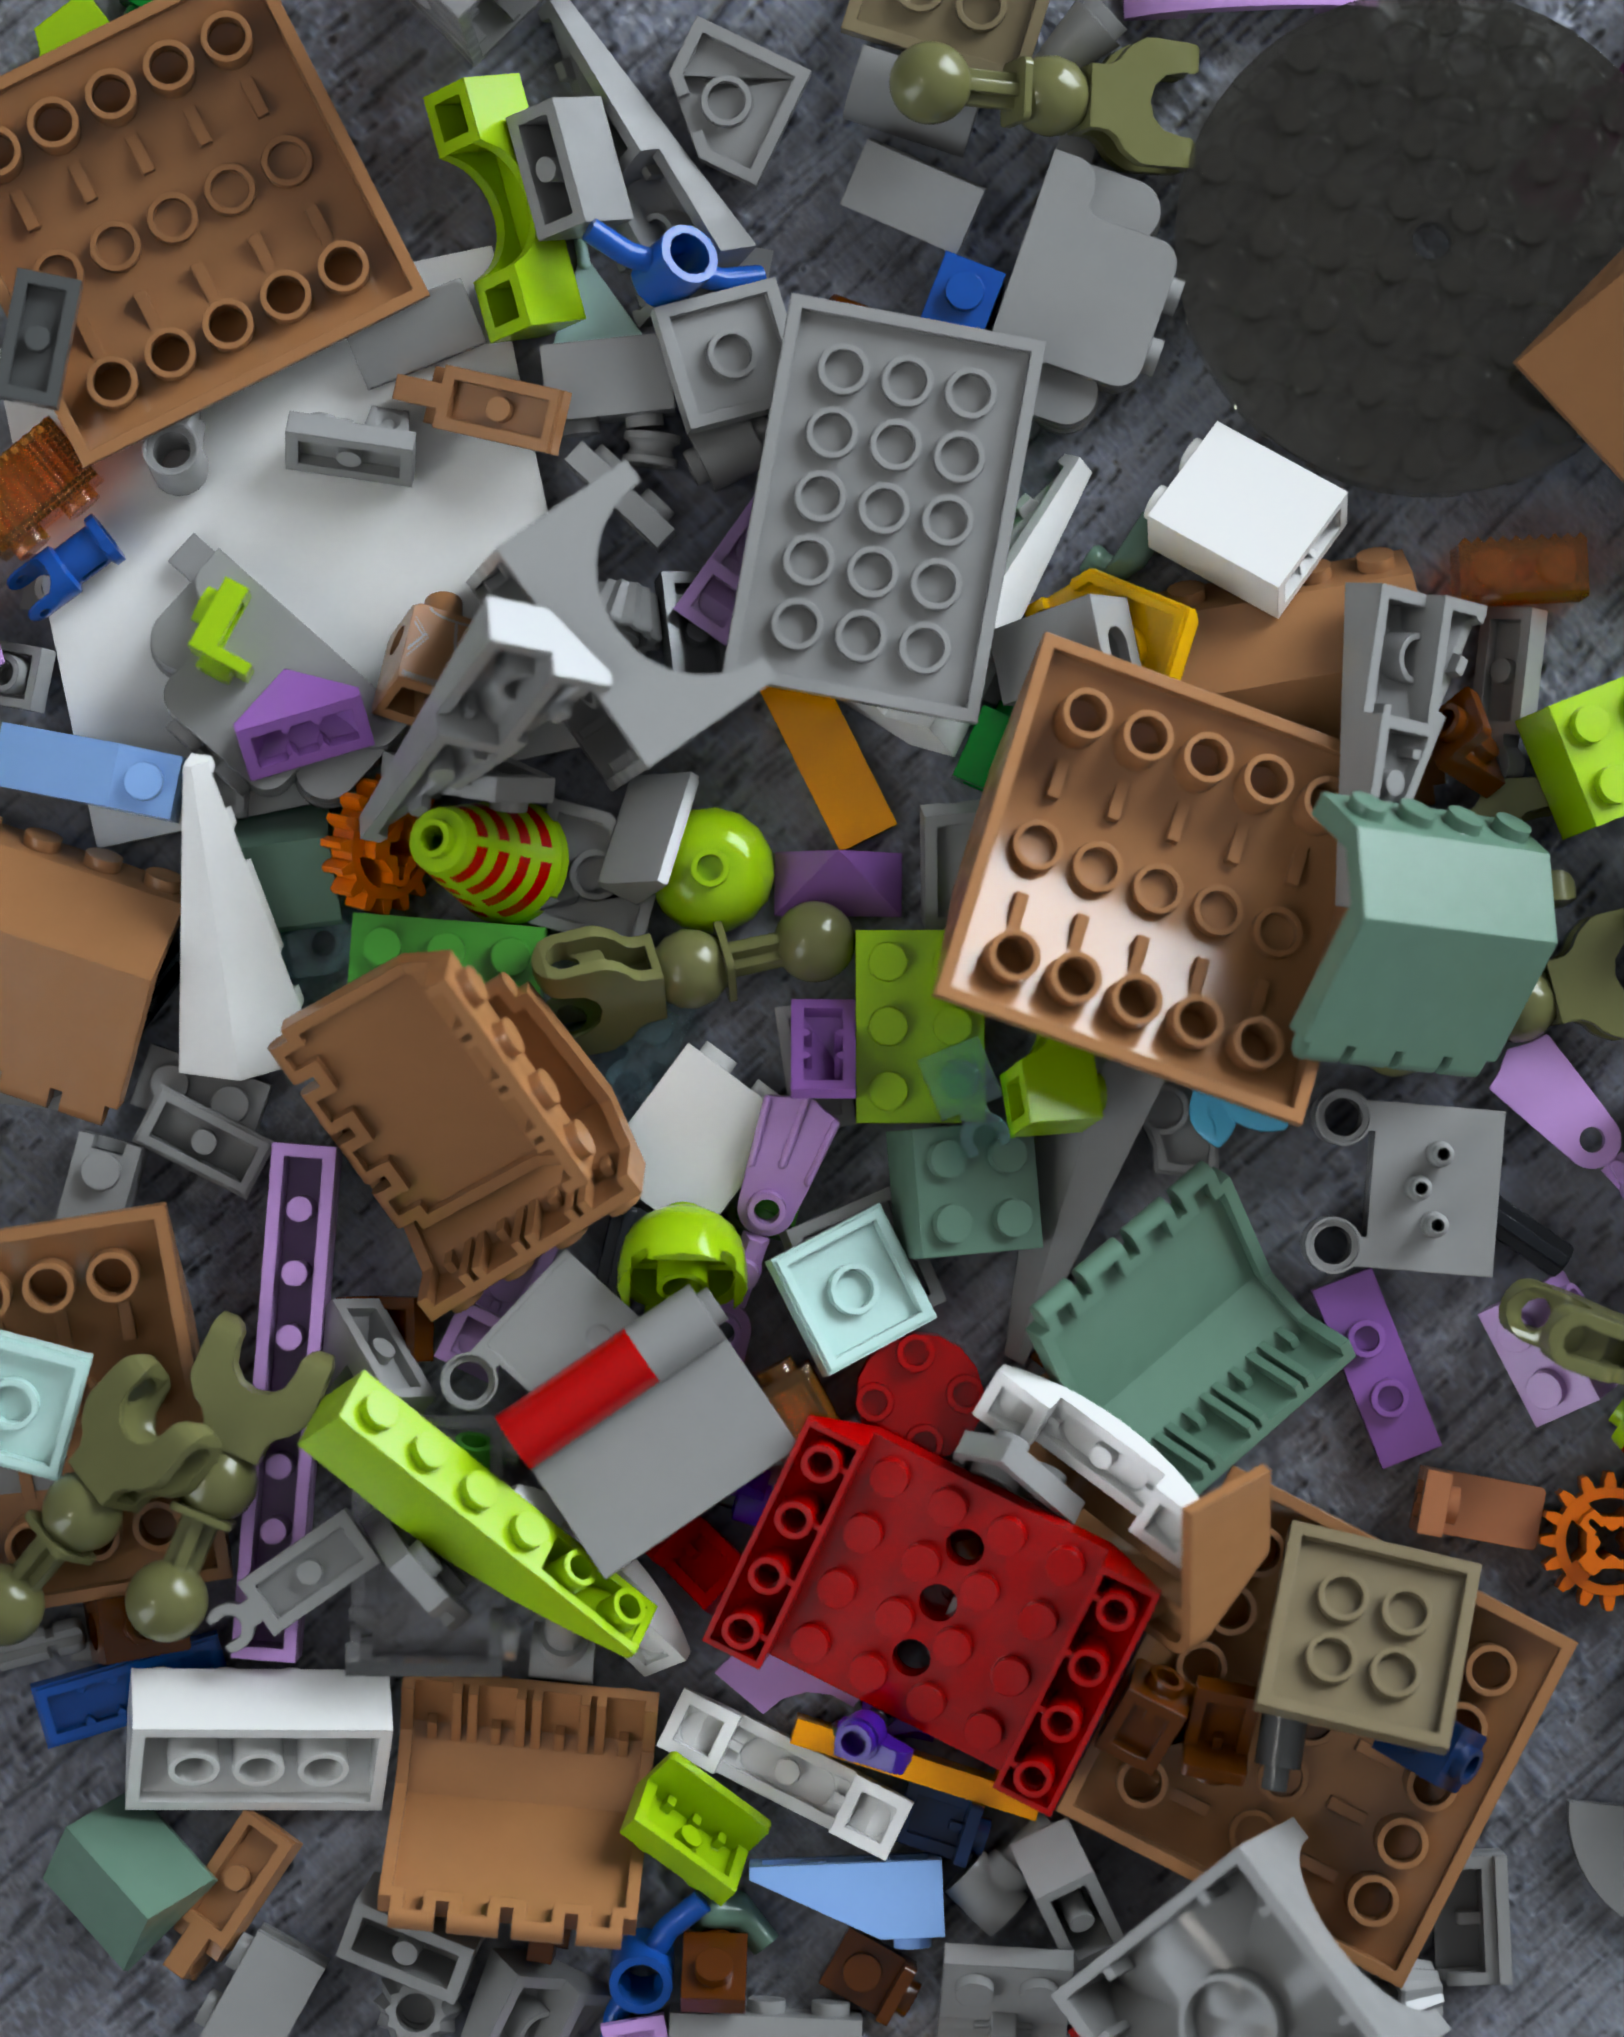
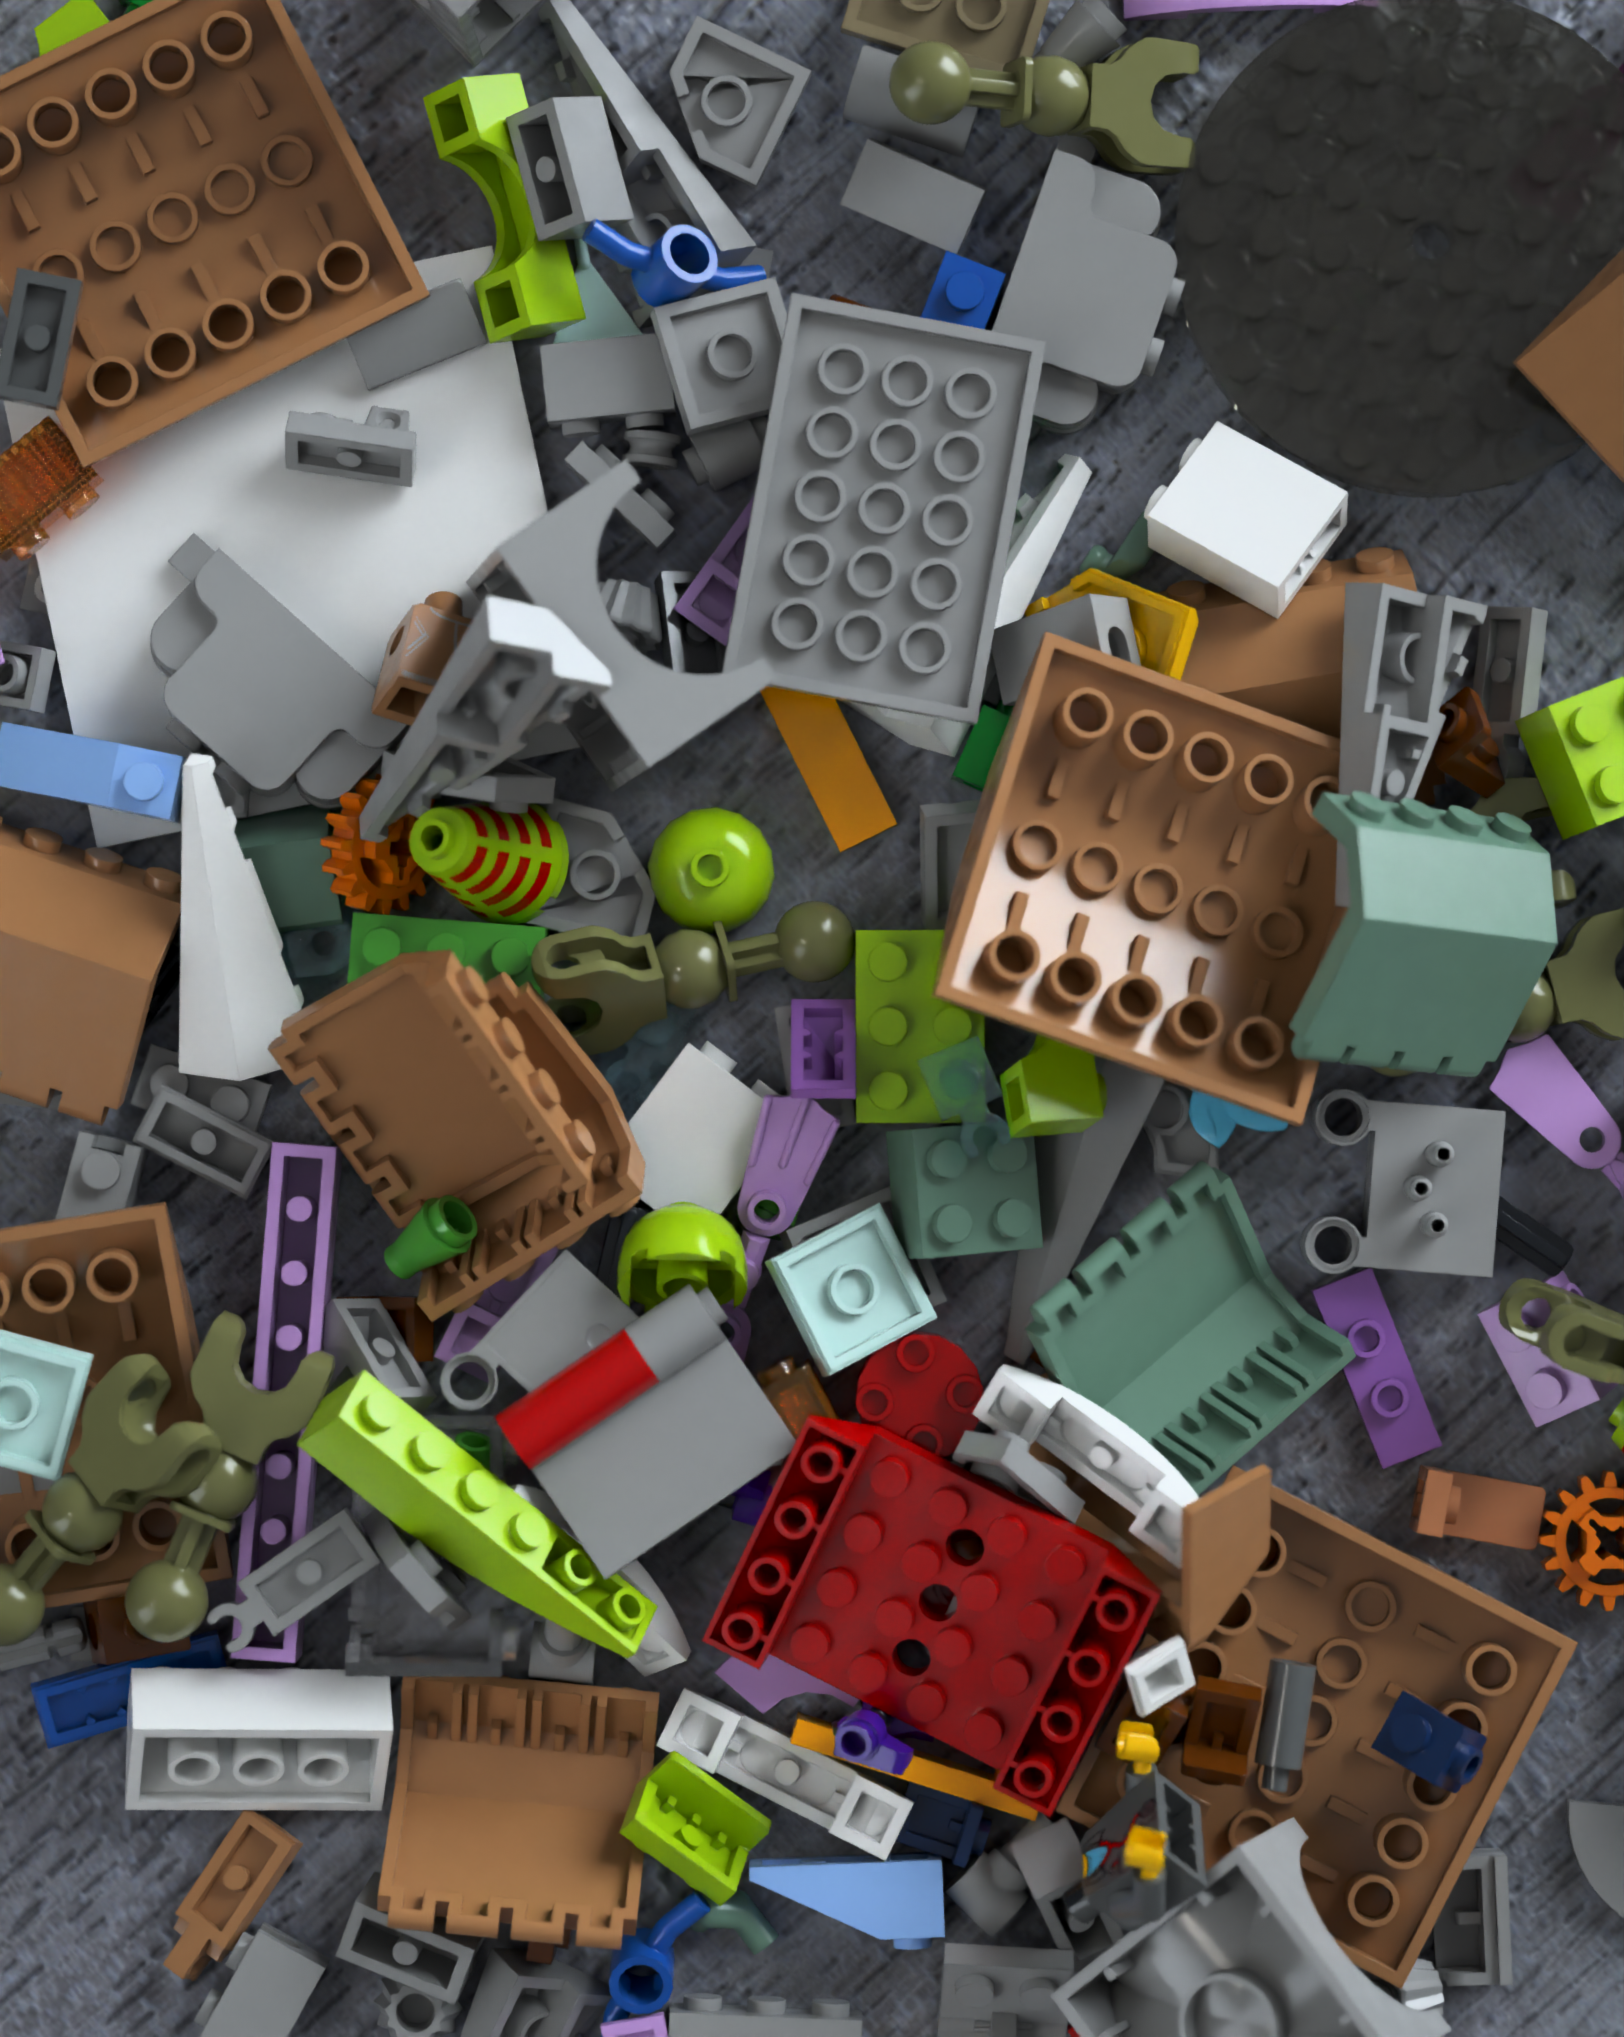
(68, 566): blue piece -> none
(126, 1878): sand green slope -> none
(183, 435): light grey pin -> none
(217, 617): lime bracket -> none
(301, 723): medium lavender slope -> none
(433, 1235): none -> bright green cone
(489, 407): medium nougat hinge -> none
(648, 834): light grey slope -> none
(698, 1561): red bracket -> none
(714, 1971): reddish brown bracket -> none
(848, 879): medium lavender slope -> none
(872, 1975): reddish brown bracket -> none
(1145, 1848): none -> dark grey torso
(1159, 1674): none -> white slope
(1368, 1637): dark tan plate -> none
(1521, 570): clear orange brick -> none

